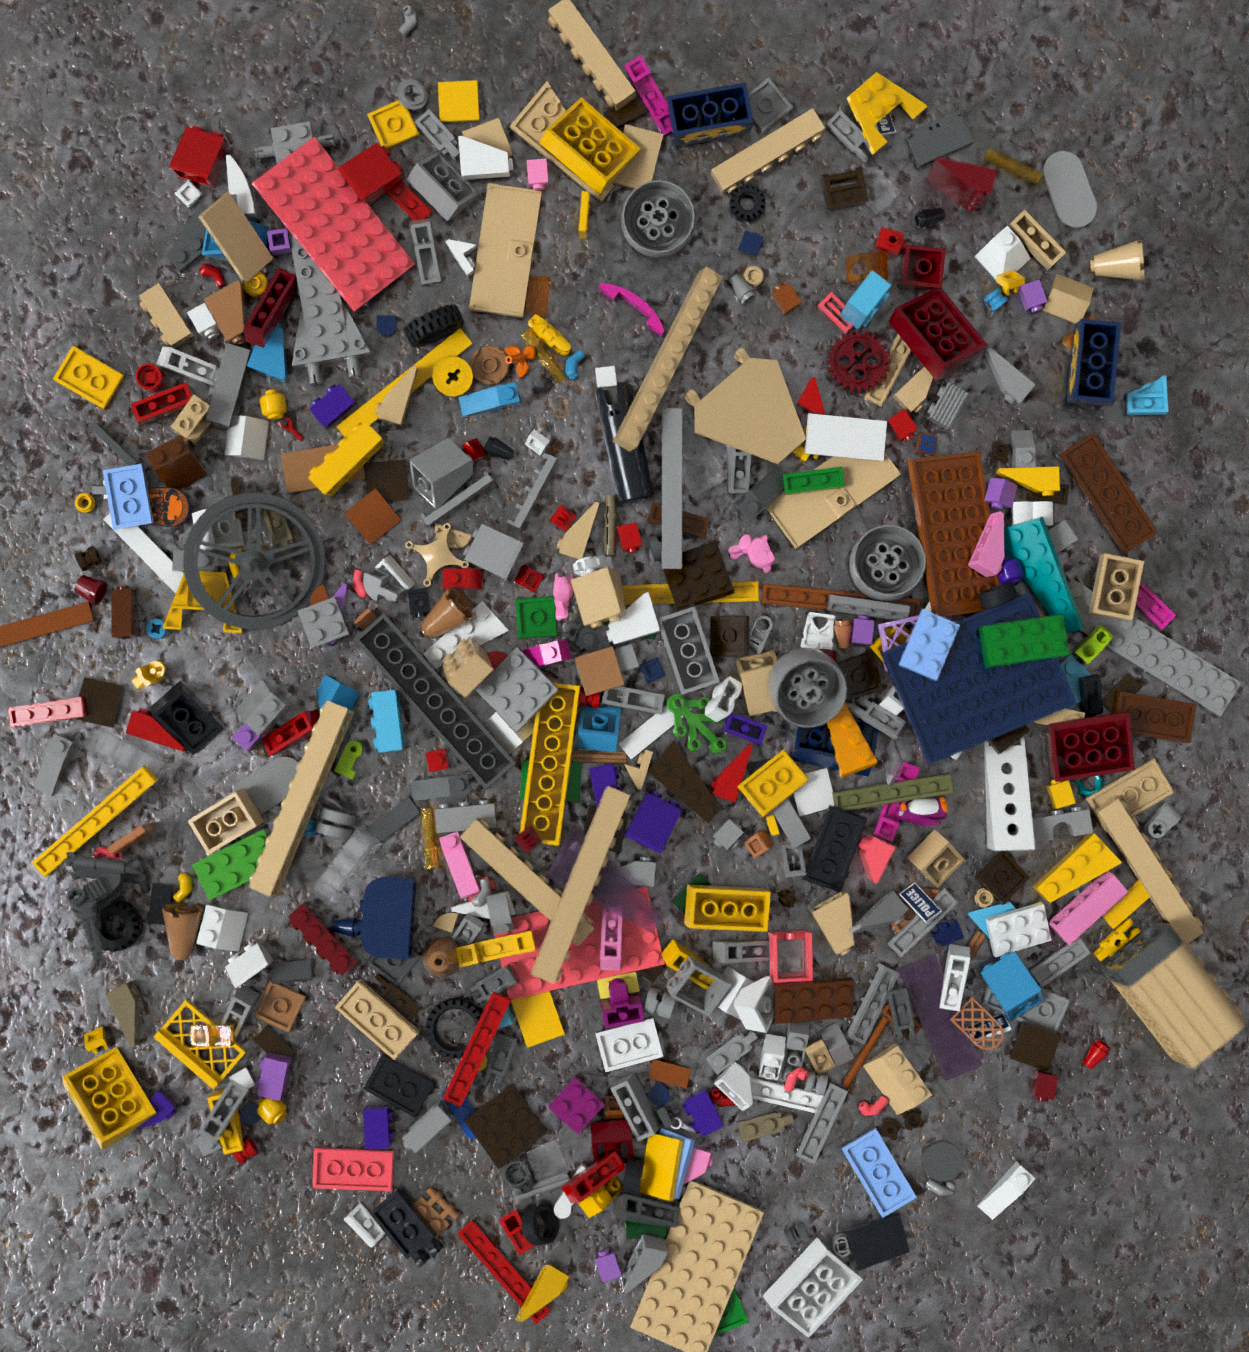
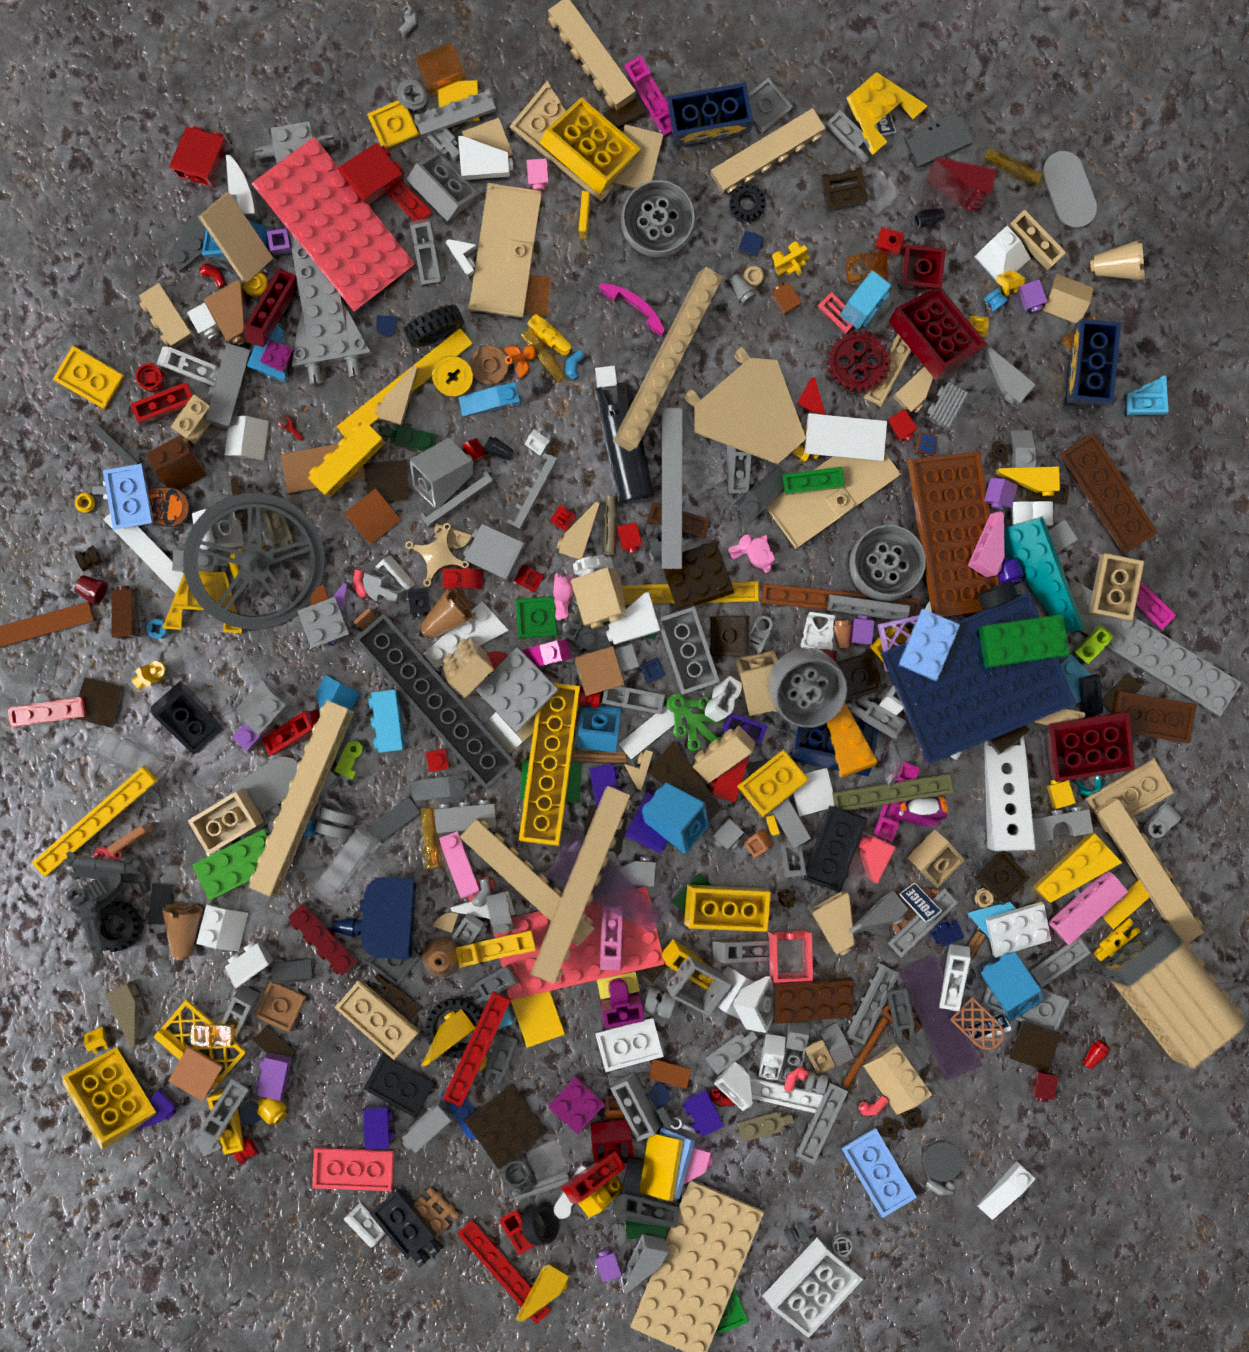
(54, 763): light grey slope -> none
(148, 728): red slope -> none
(185, 887): yellow arm -> none
(188, 194): white tile -> none
(195, 1073): none -> nougat tile
(244, 1078): white tile -> none
(273, 404): yellow head -> none
(277, 356): none -> magenta piece
(332, 406): dark purple brick -> none
(410, 438): none -> dark green hinge
(440, 67): none -> clear orange tile
(449, 1033): none -> yellow slope
(455, 113): none -> light grey hinge
(528, 839): dark red tile -> none
(676, 817): none -> dark azure slope
(723, 754): none -> tan brick
(792, 261): none -> yellow hips
(877, 1241): black tile -> none
(980, 324): none -> yellow tile

